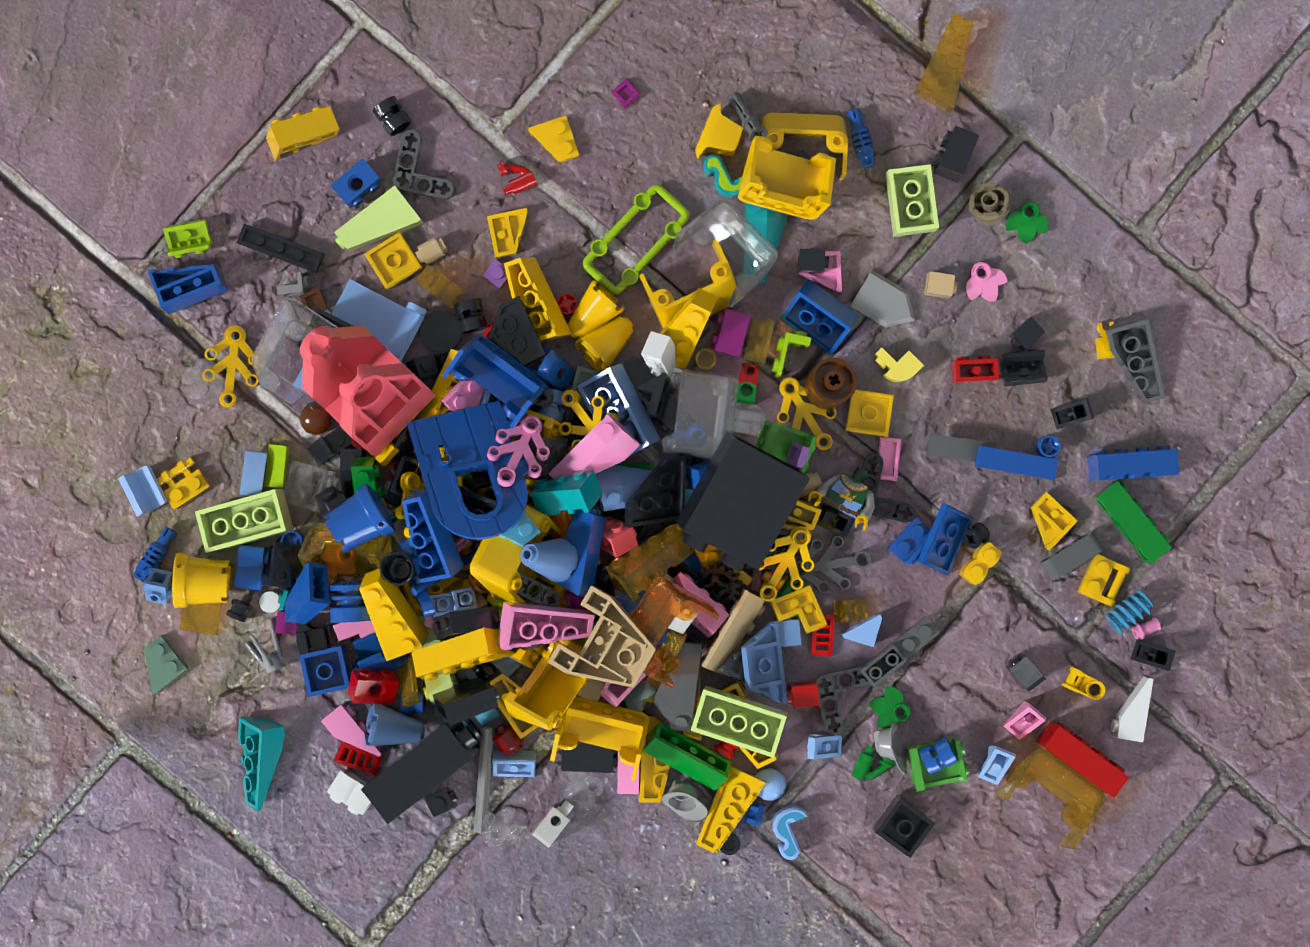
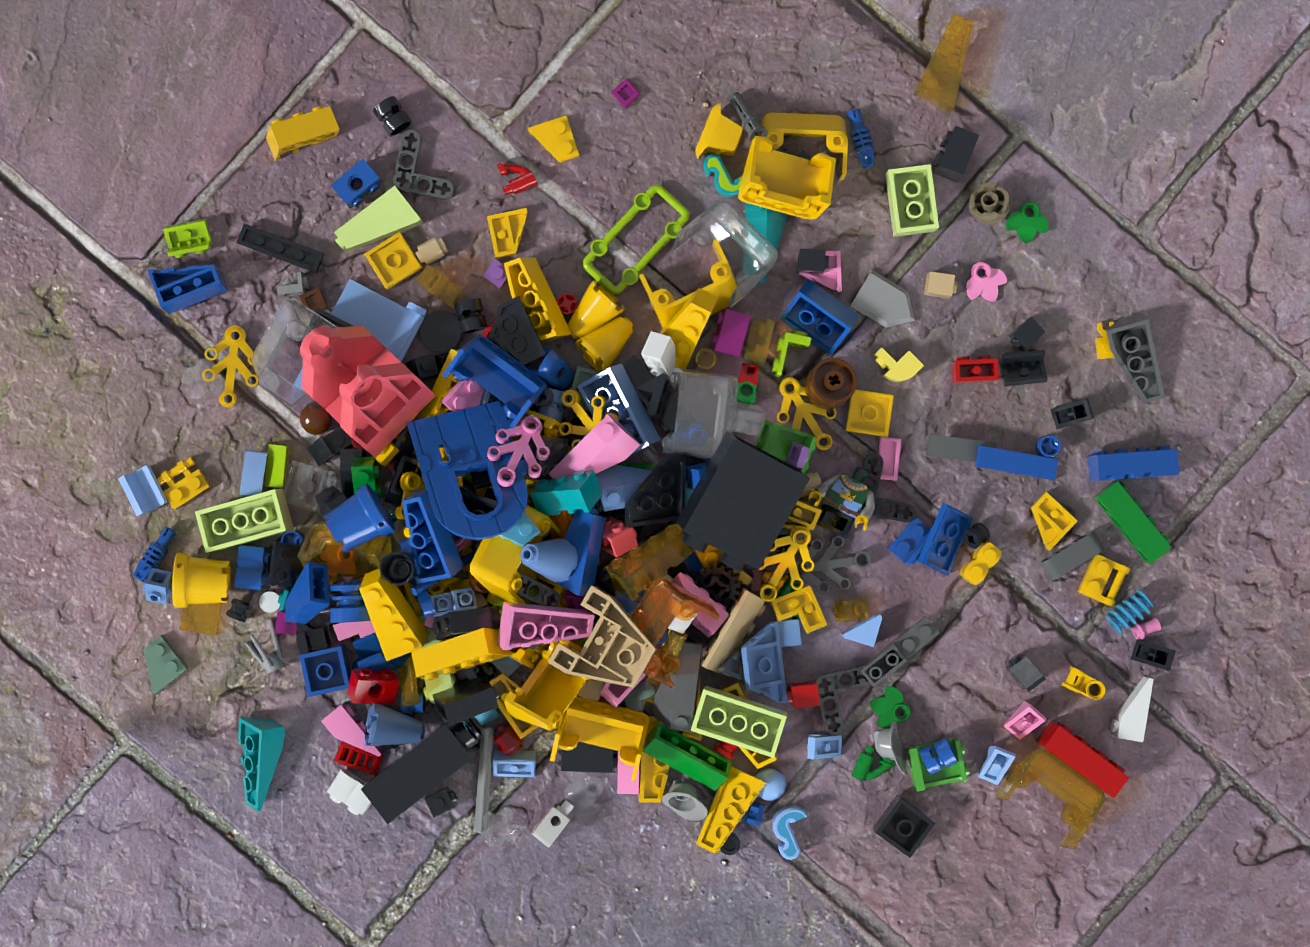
(830, 635): red slope -> none

